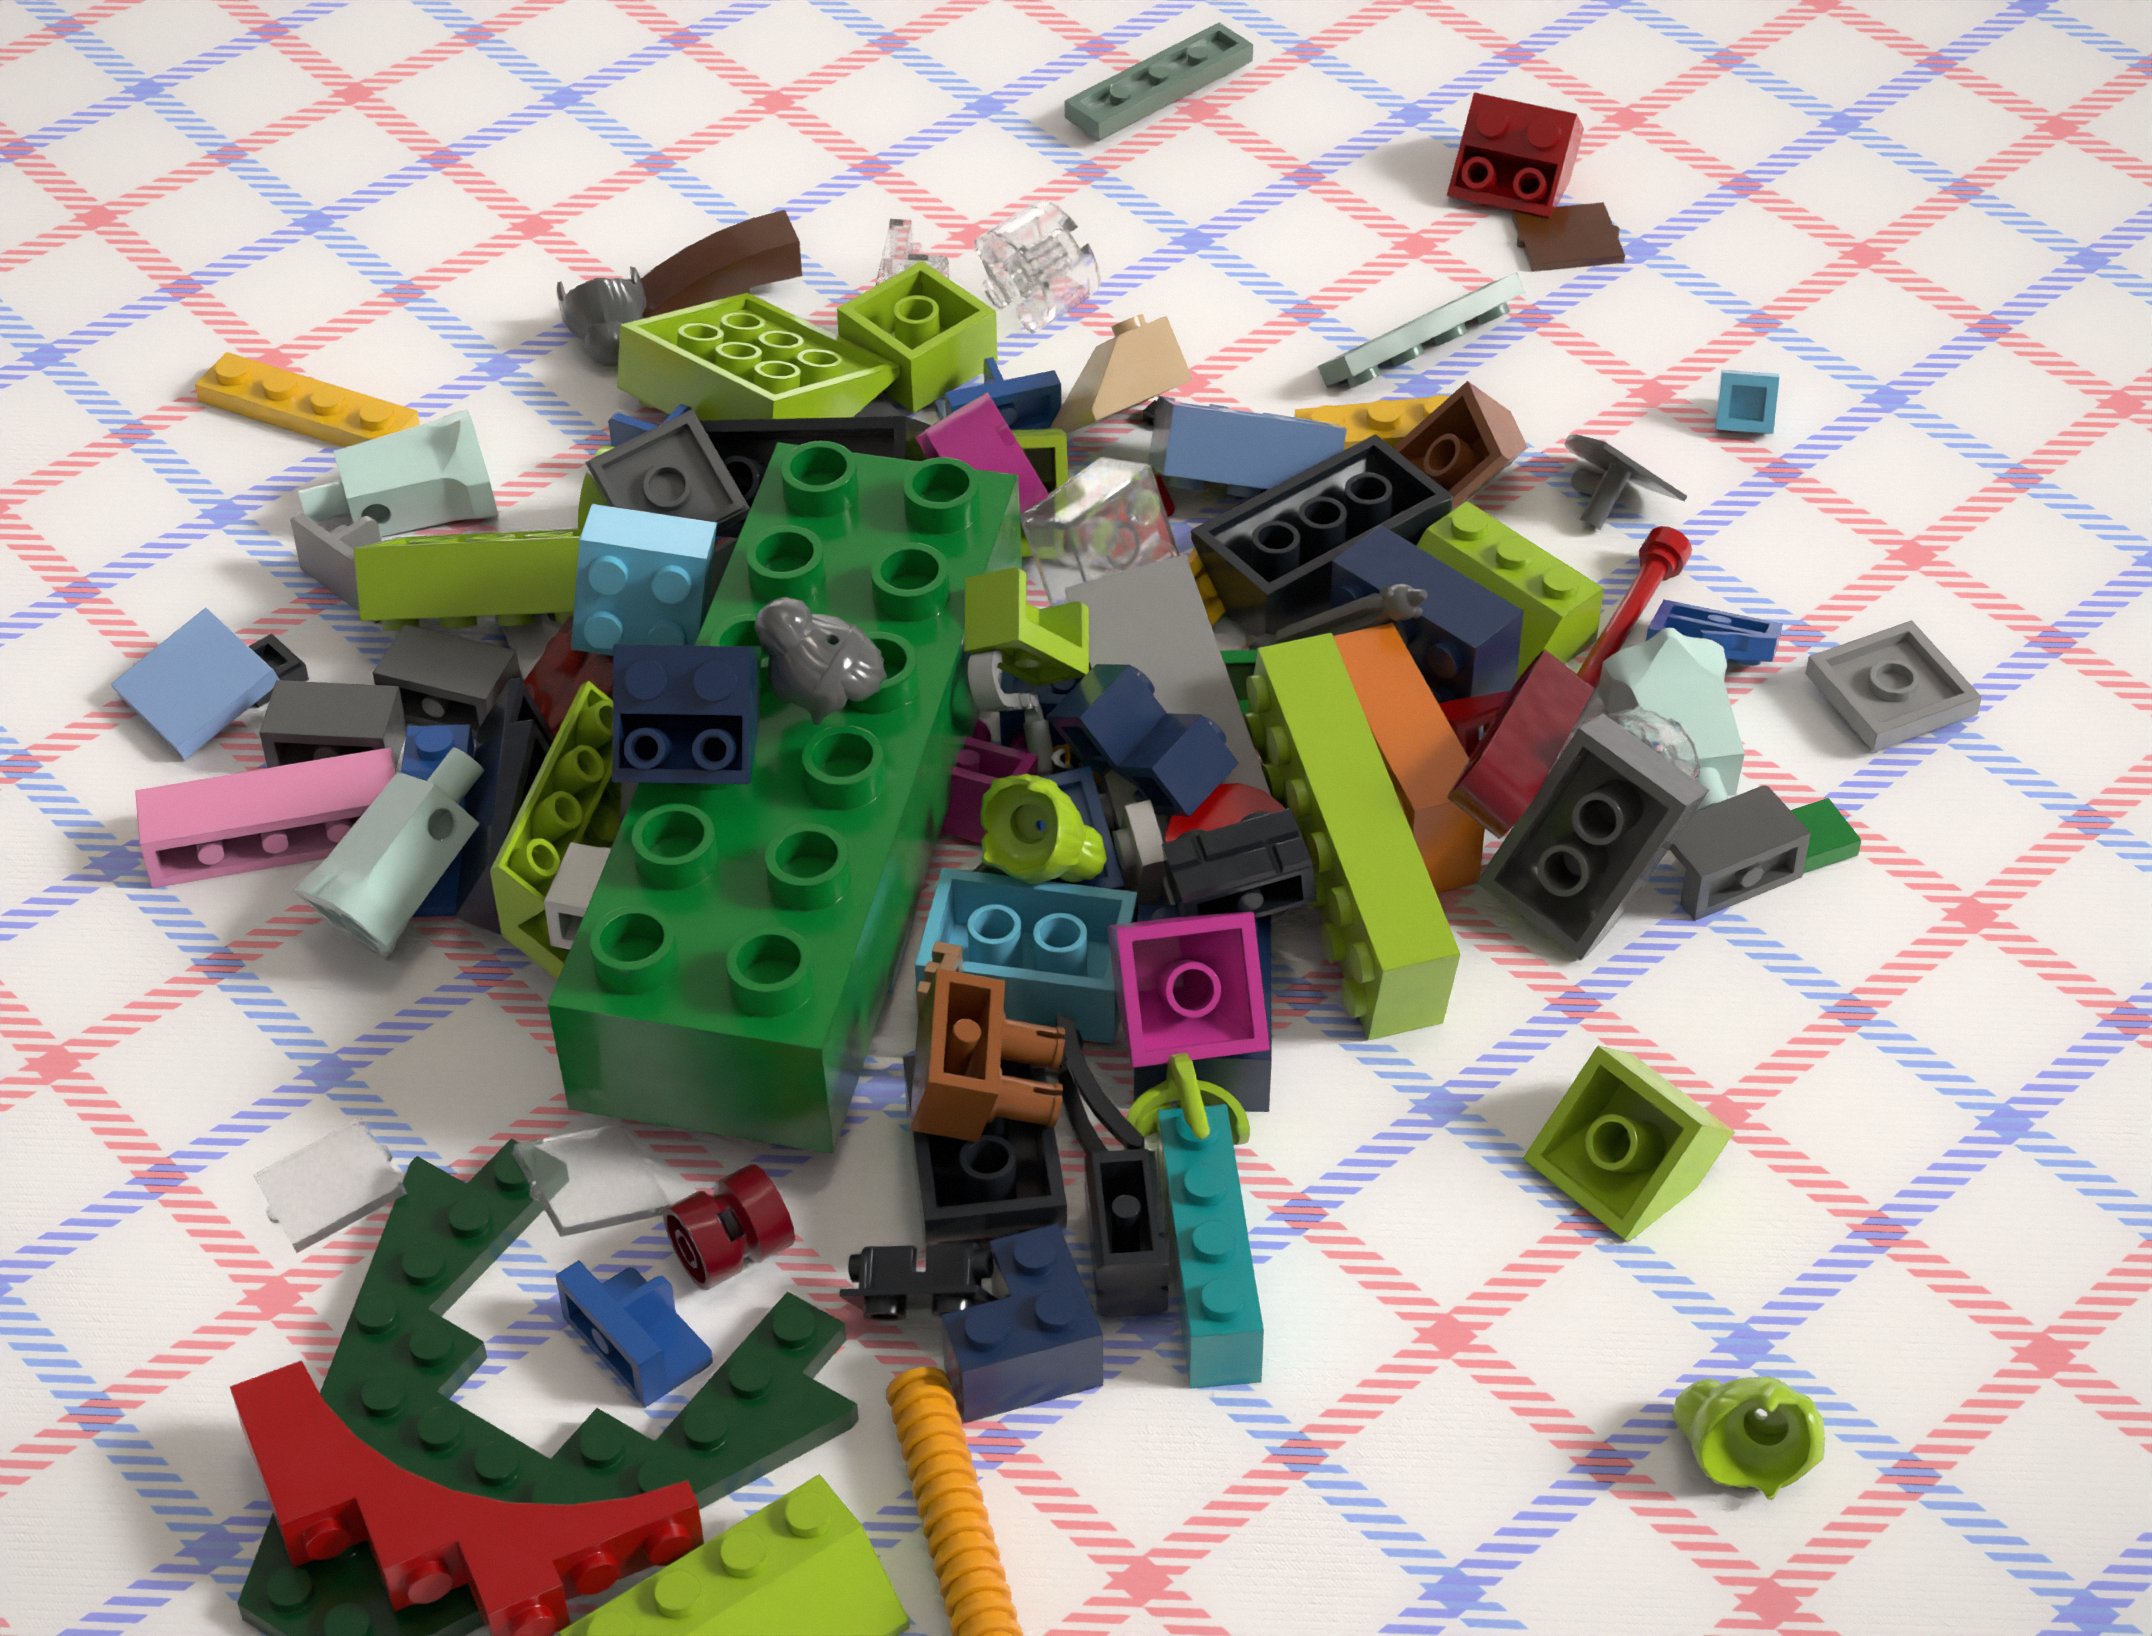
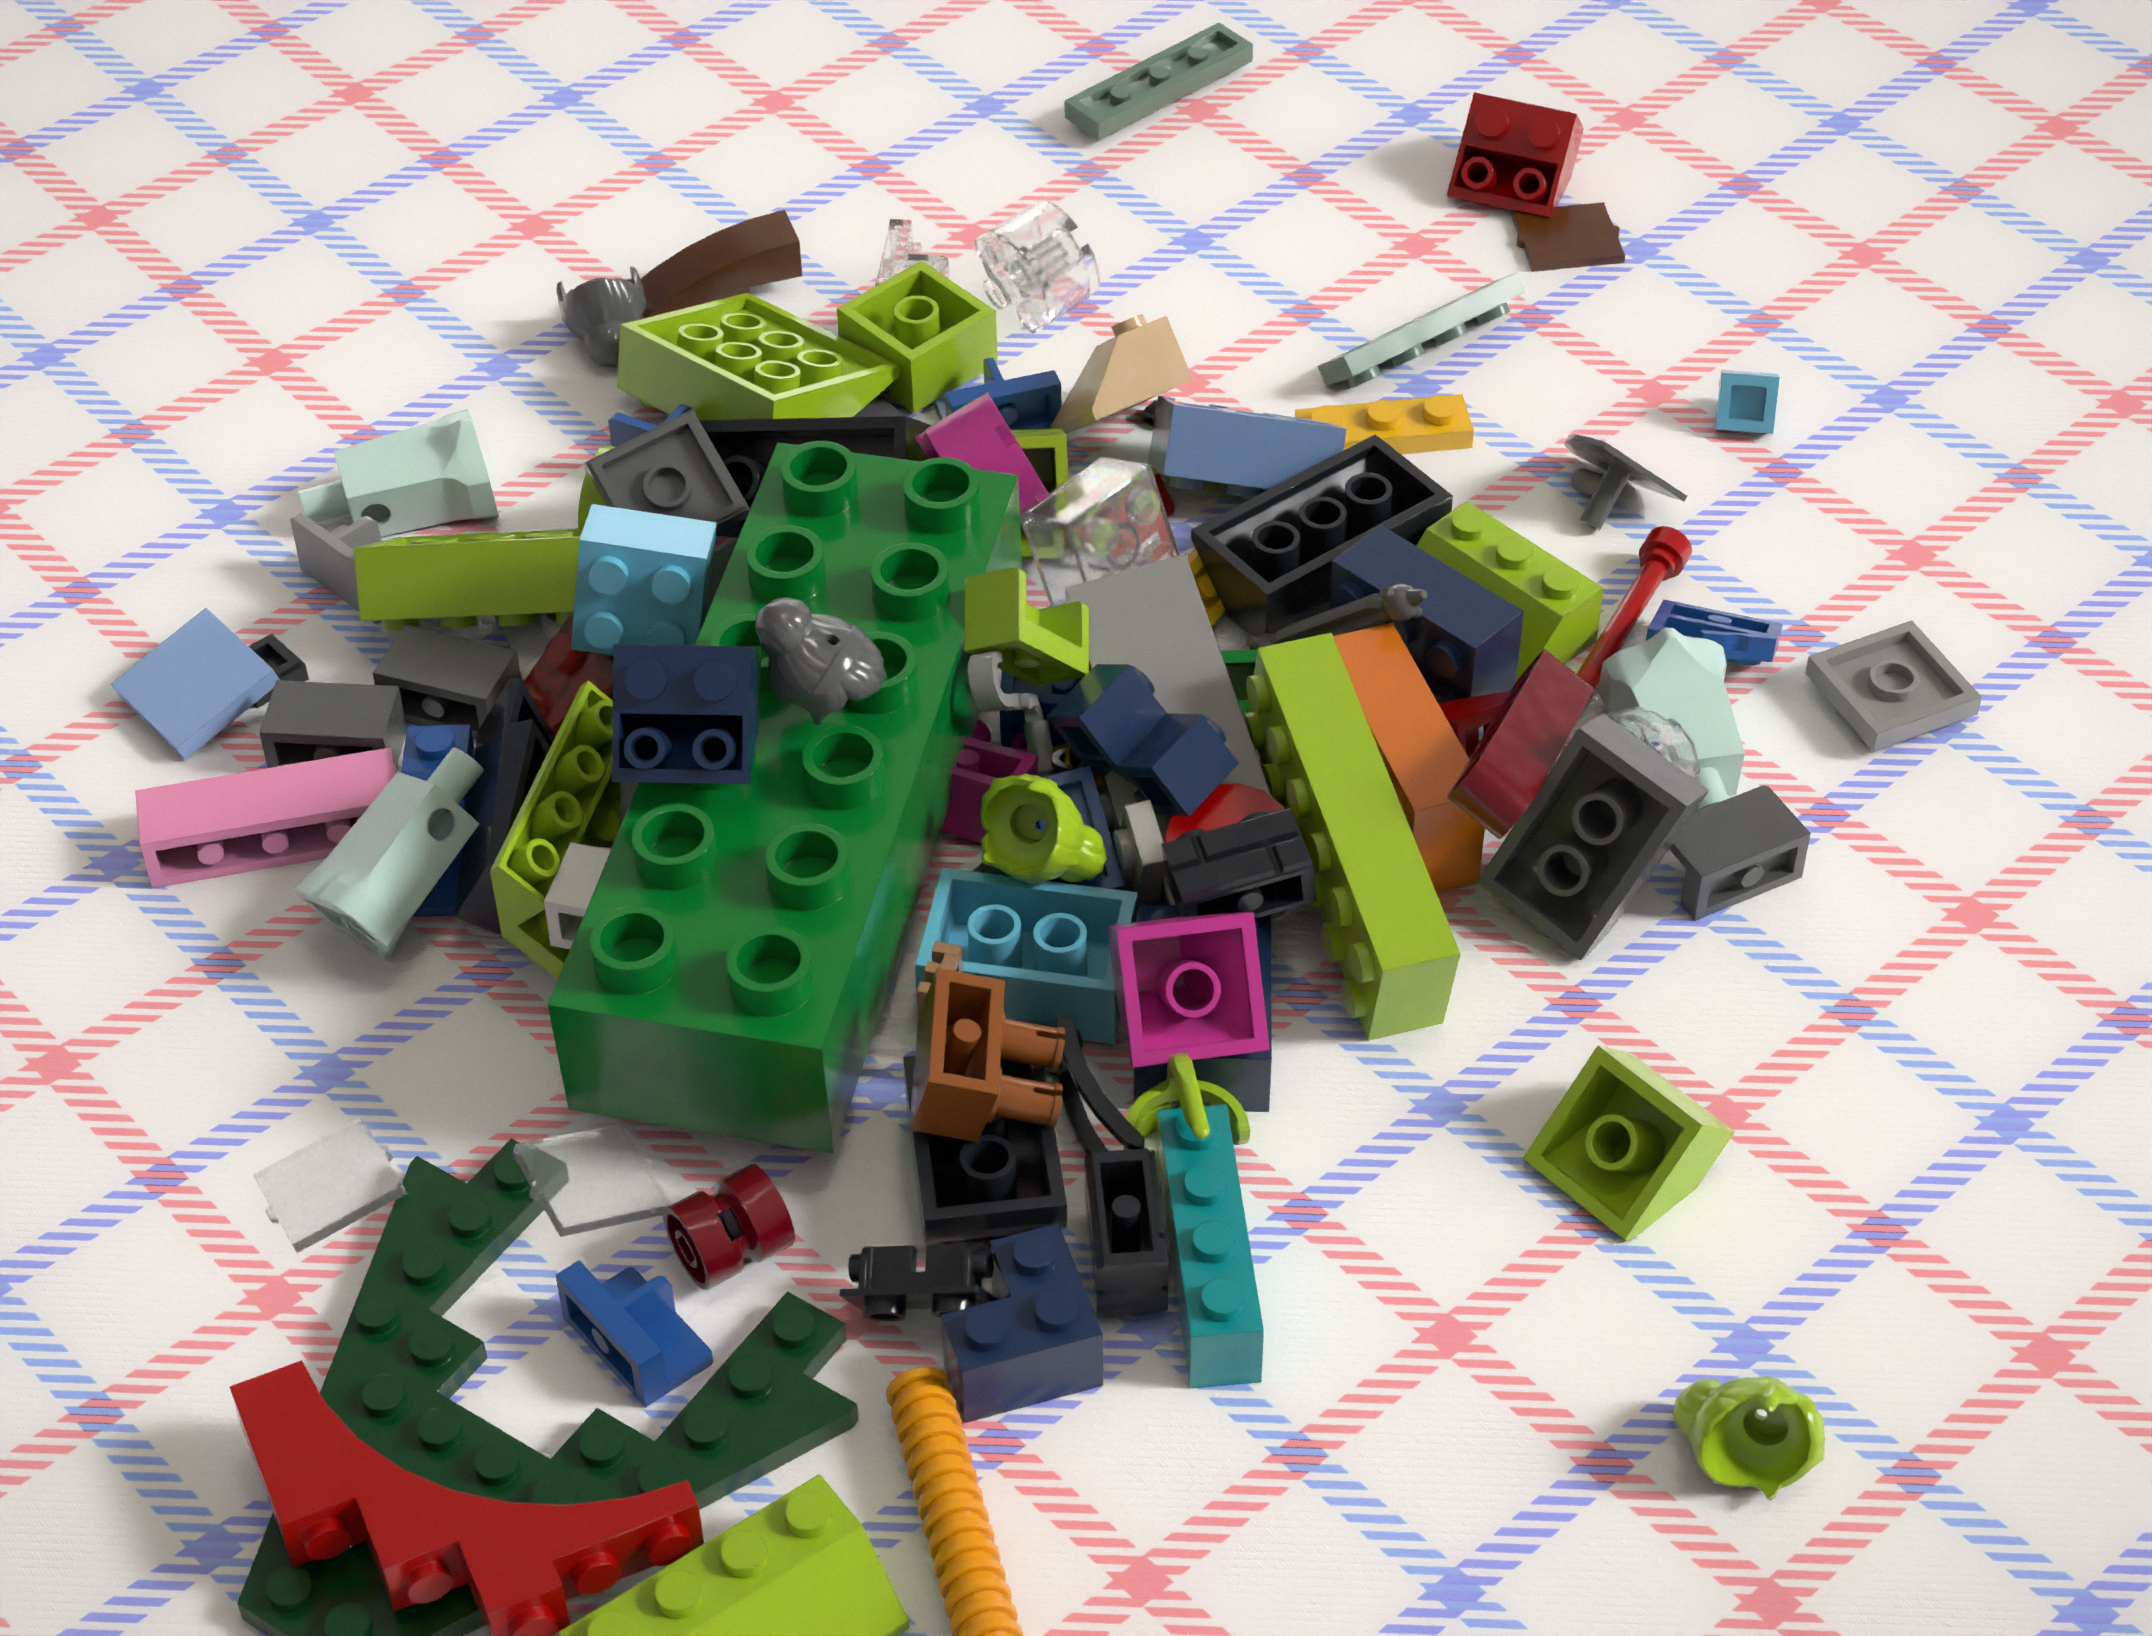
(300, 402): yellow plate -> none
(1464, 442): dark orange slope -> none
(1830, 837): green tile -> none

